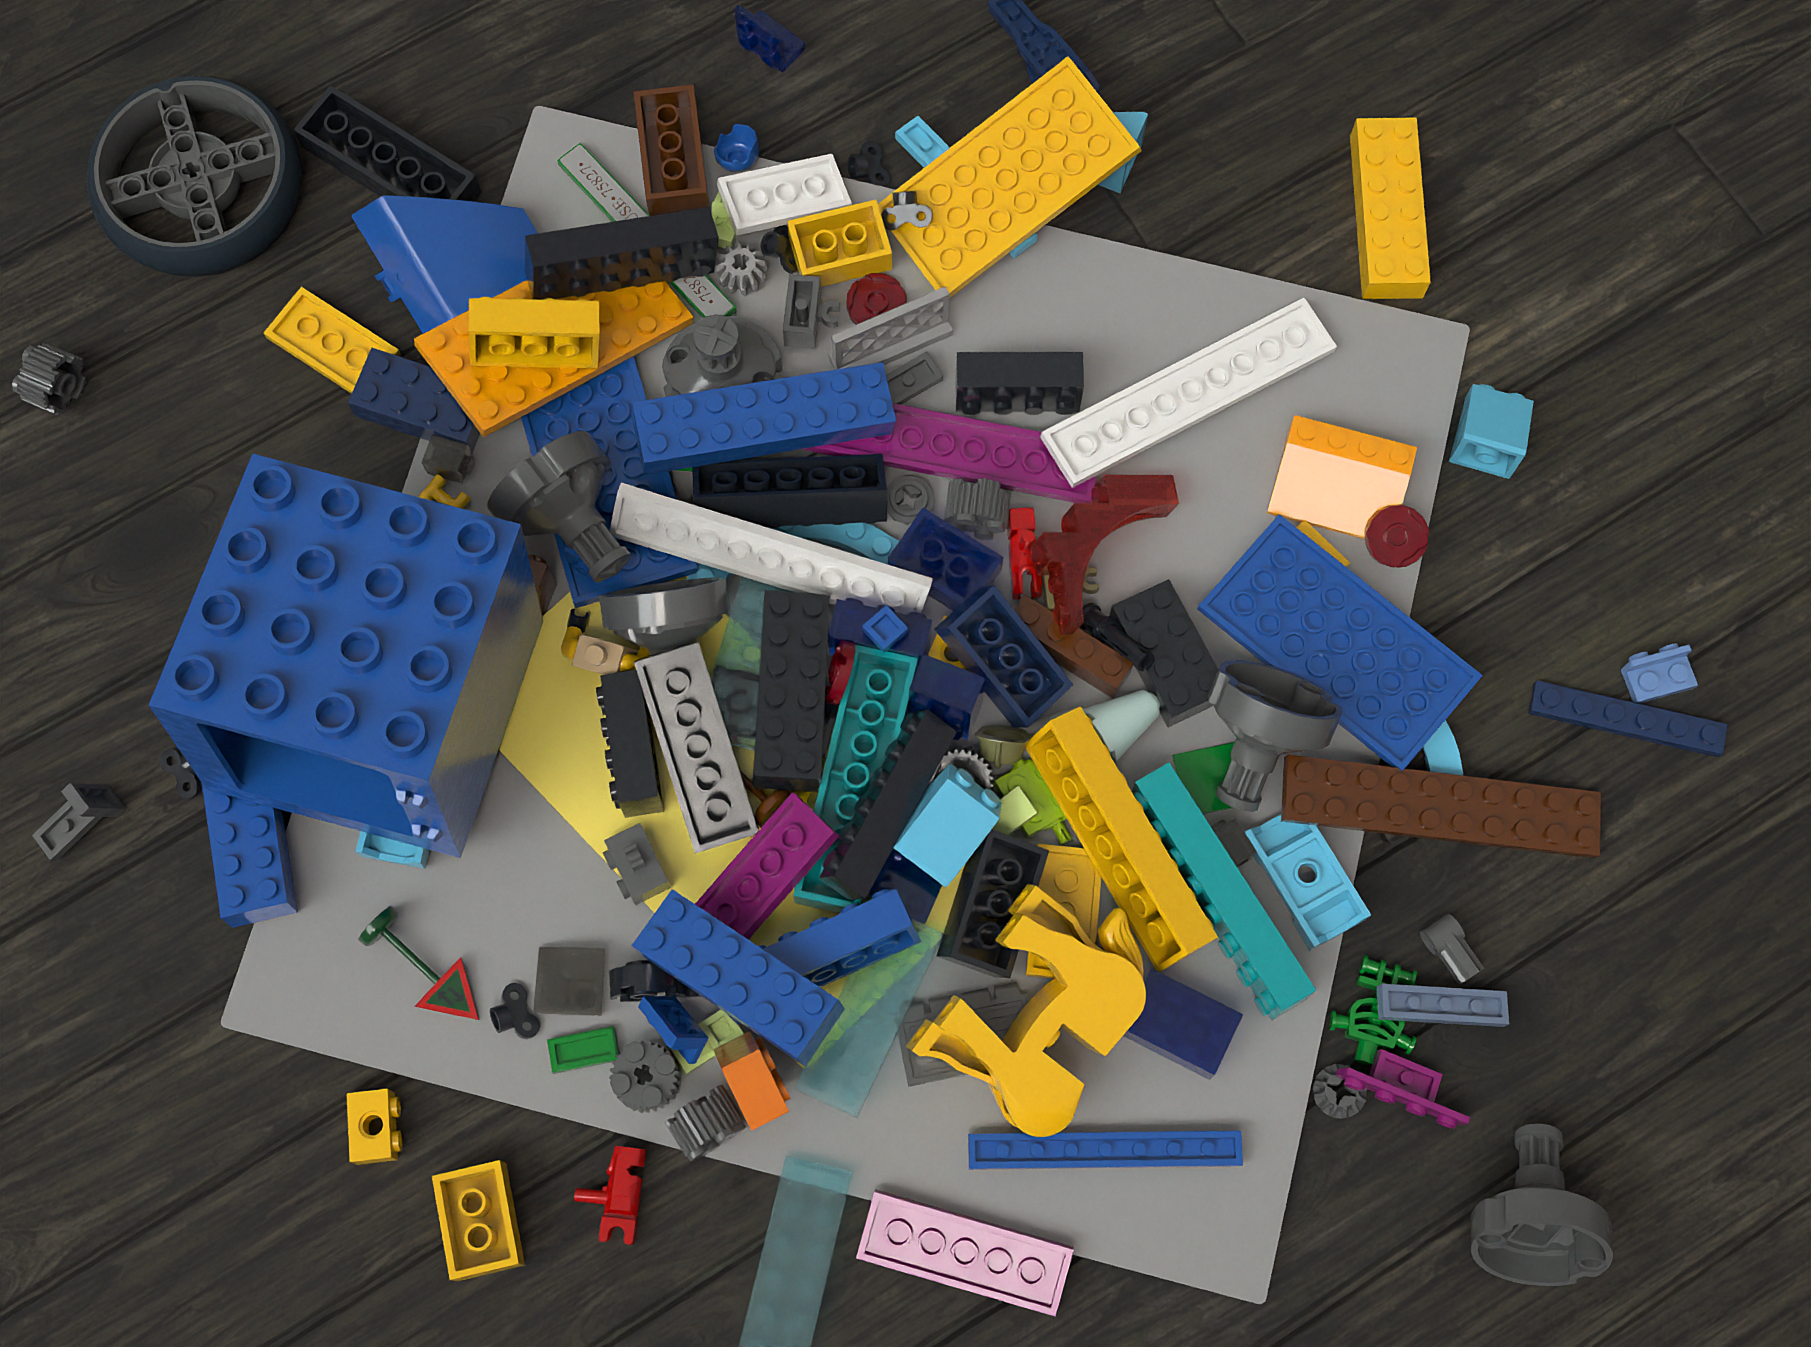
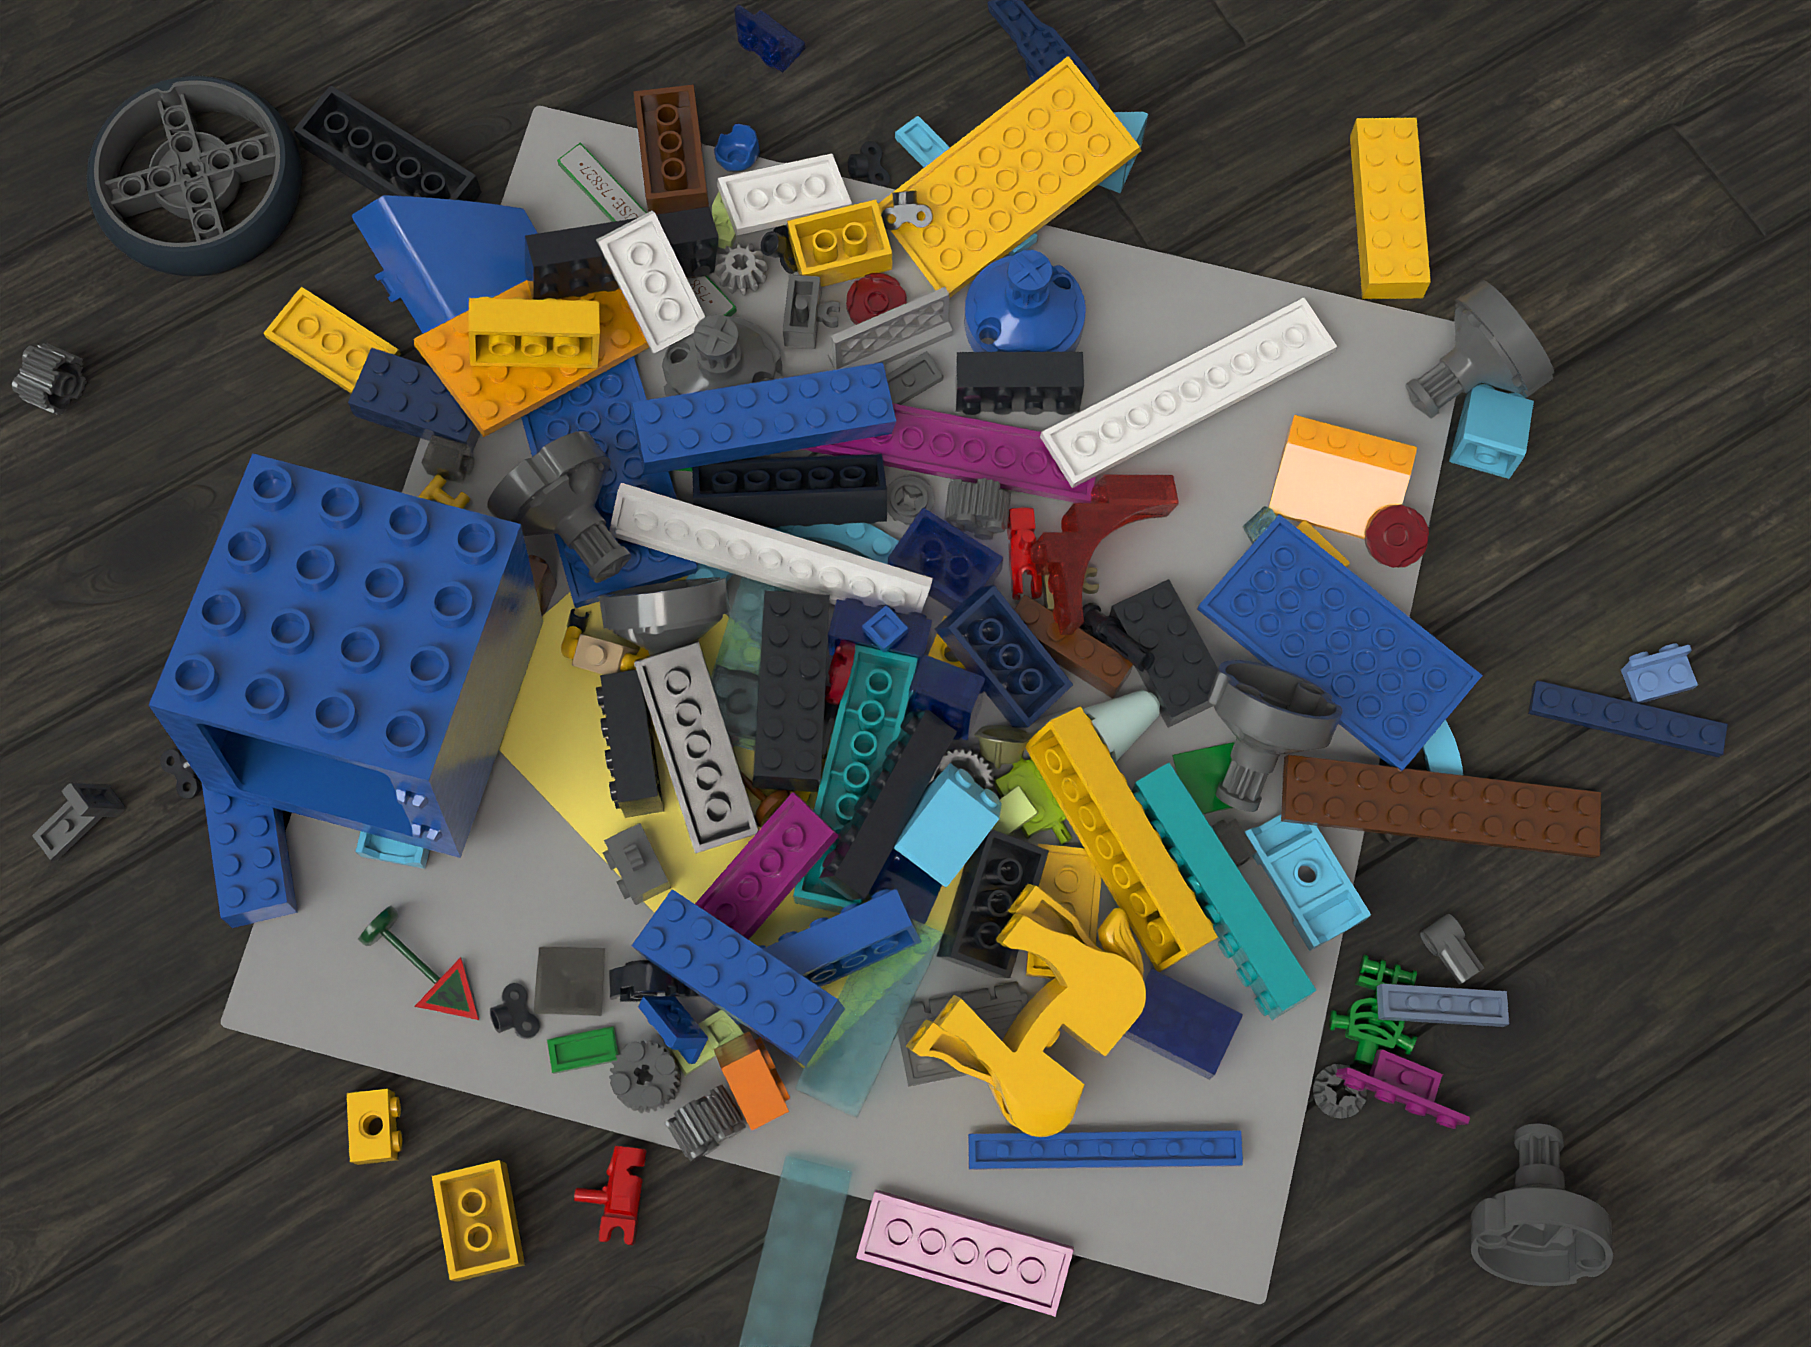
(652, 281): none -> white plate
(1023, 306): none -> blue piece
(1259, 523): none -> clear light blue plate
(1489, 348): none -> dark grey piece

